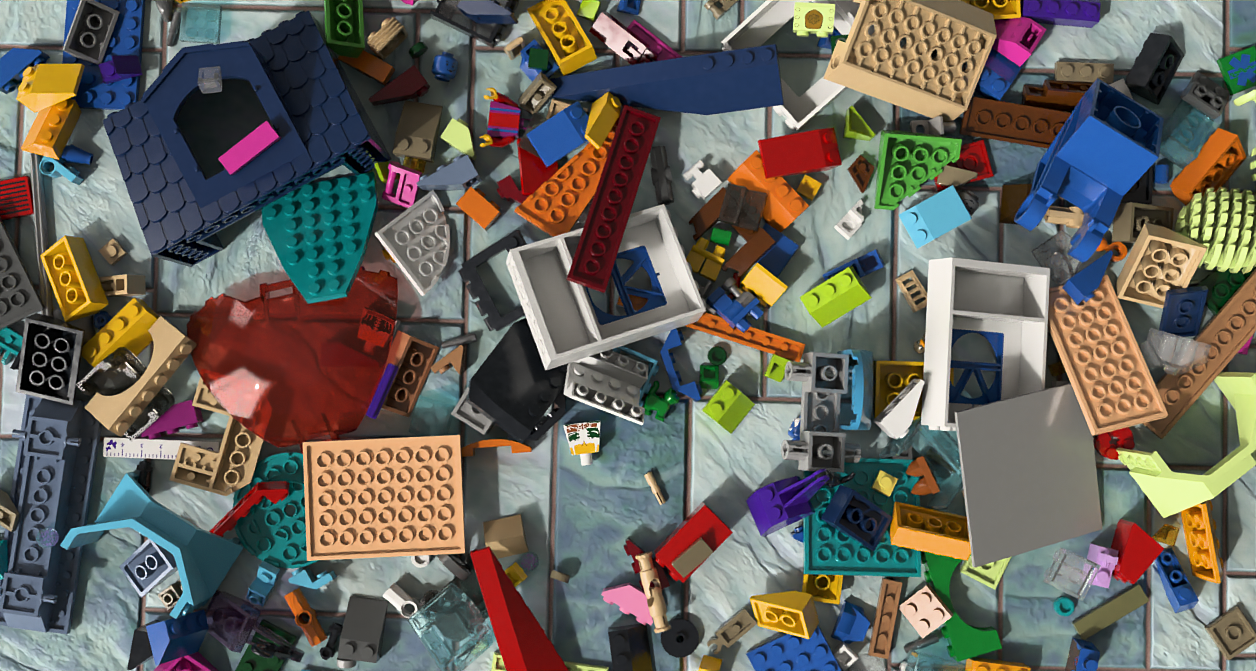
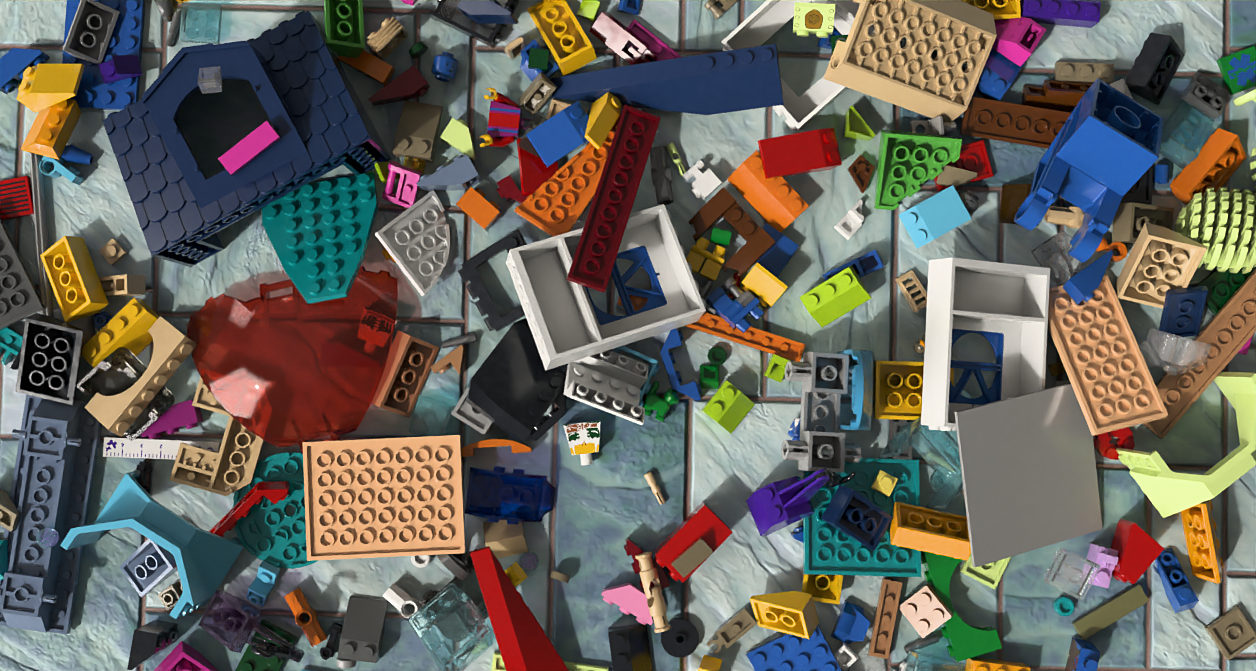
(177, 637): blue slope -> none
(307, 579): medium azure slope -> none
(382, 390): dark purple axle -> none
(508, 495): none -> clear blue slope
(672, 150): none -> yellowish green pin
(743, 207): clear smoke slope -> none
(808, 187): yellow plate -> none
(900, 412): white slope -> none
(928, 483): dark orange tile -> none
(1166, 534): clear yellow slope -> none

